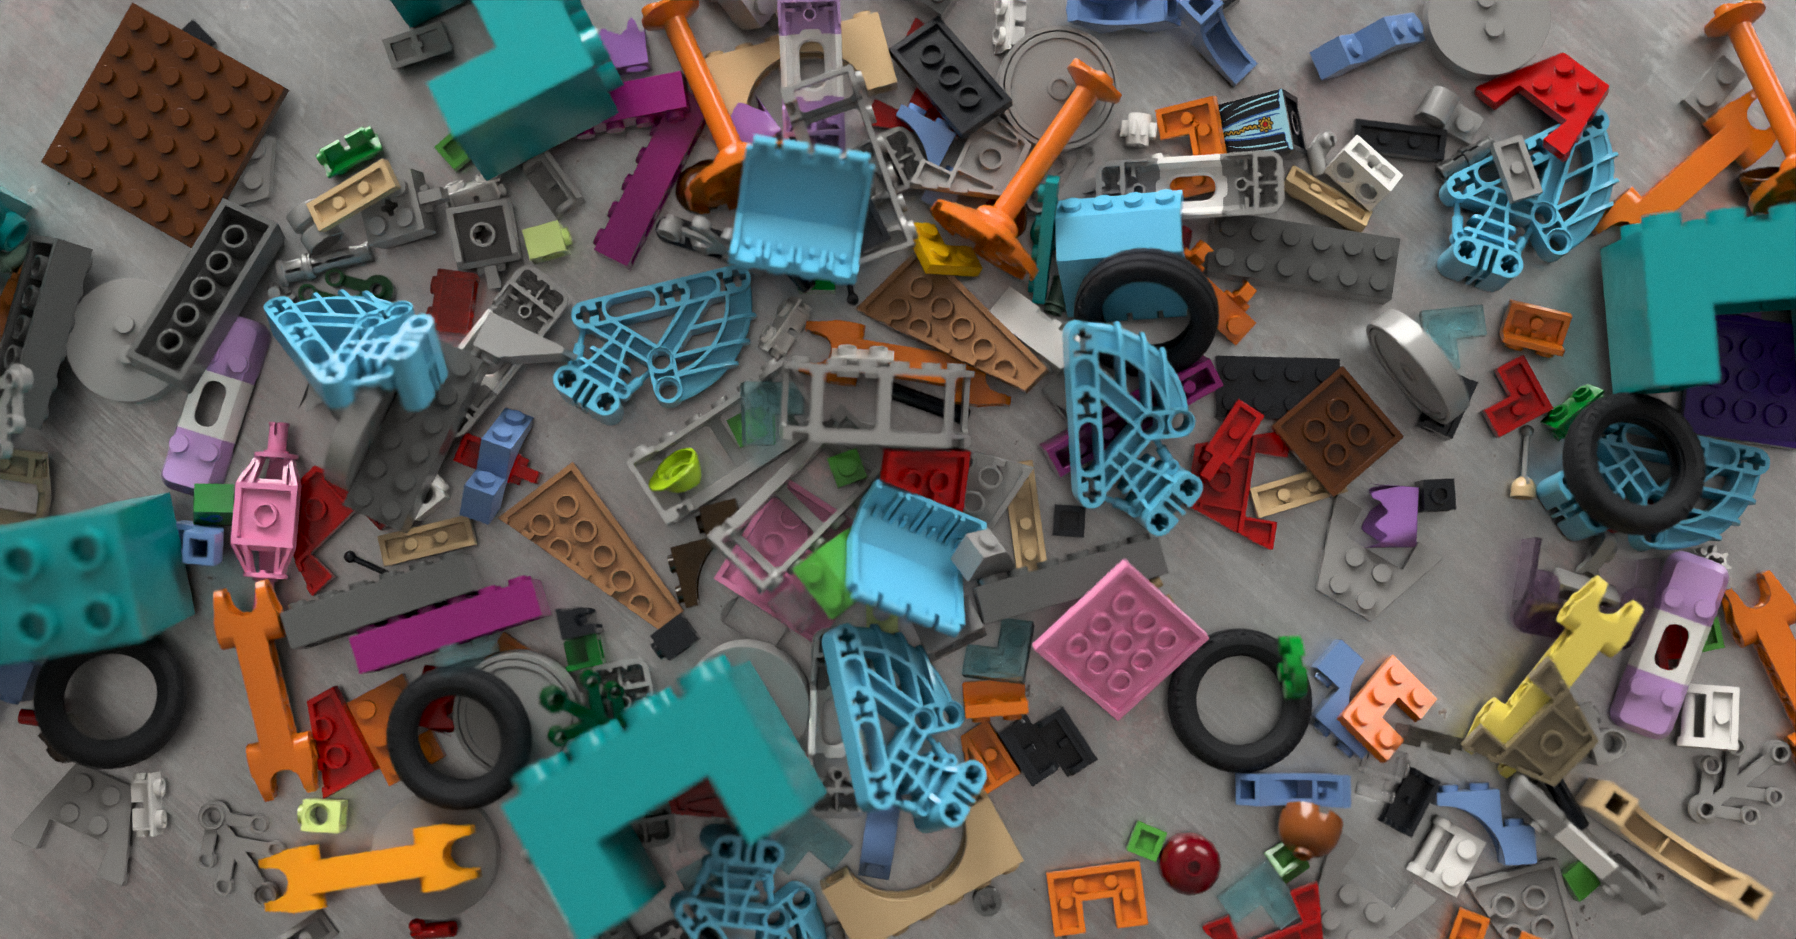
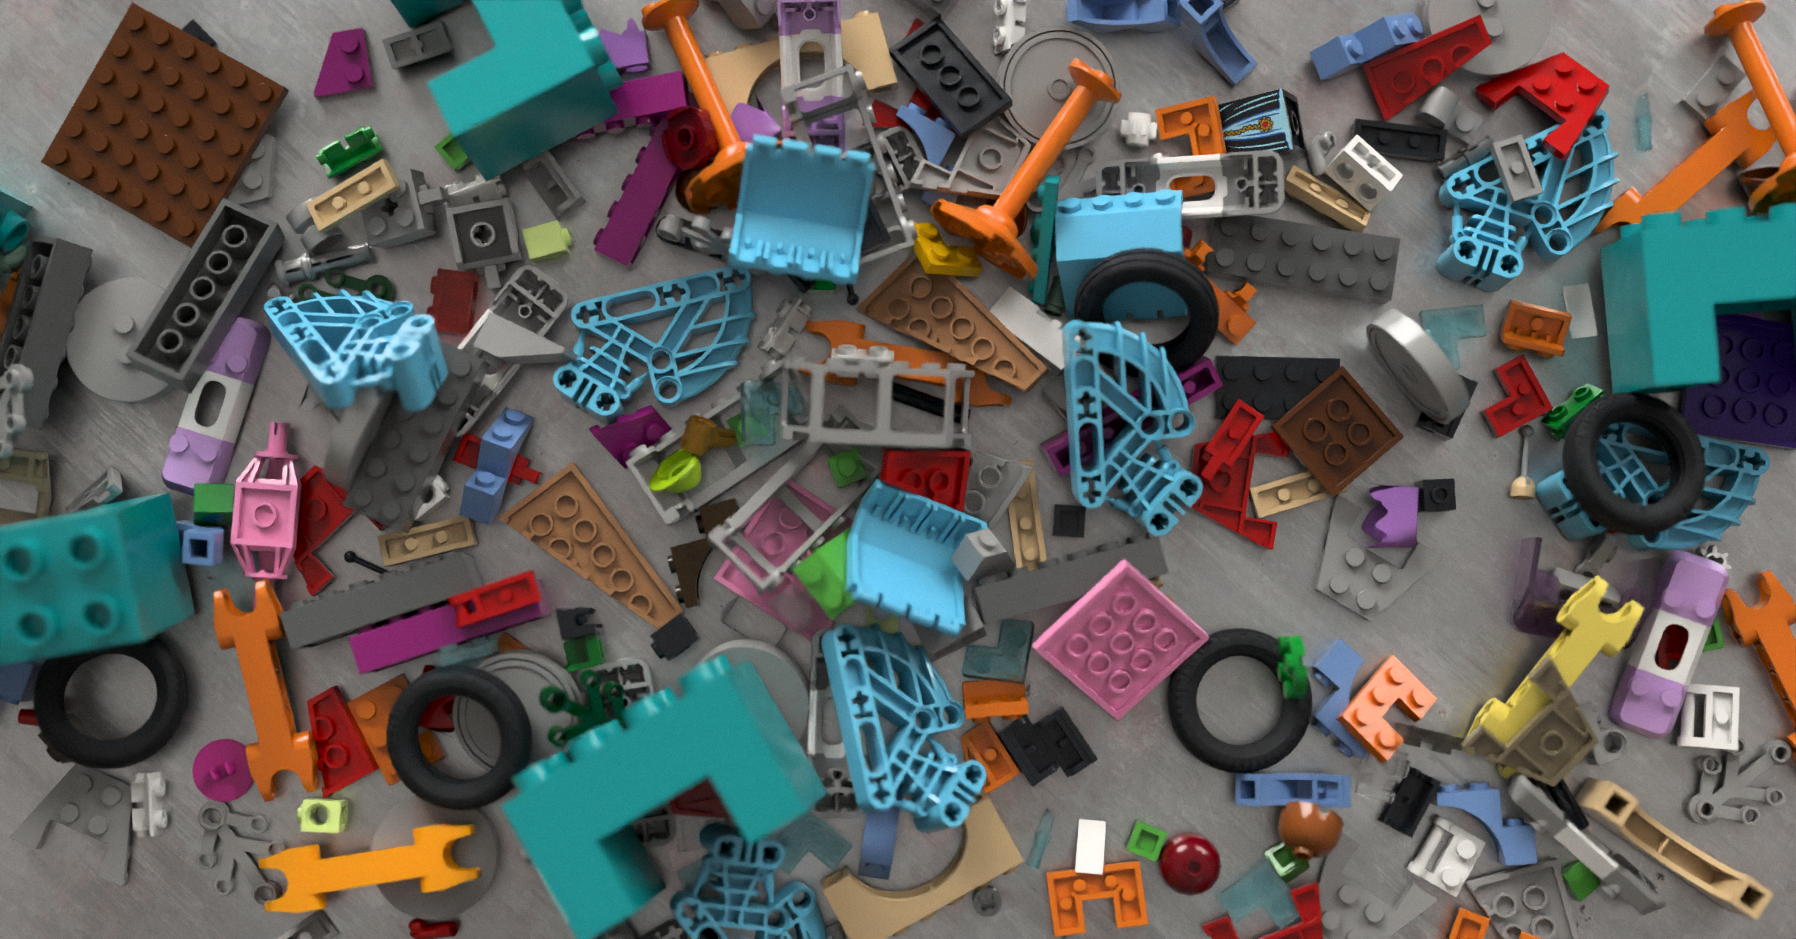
(98, 493): none -> light grey wing
(222, 770): none -> dark pink piece
(345, 65): none -> magenta wing
(496, 598): none -> red plate
(630, 432): none -> magenta wing
(702, 144): none -> dark red plate
(704, 435): none -> pearl gold axle
(1041, 839): none -> clear light blue piece
(1090, 846): none -> white sticker
(1417, 68): none -> red wing
(1580, 306): none -> white sticker
(1644, 123): none -> clear light blue piece

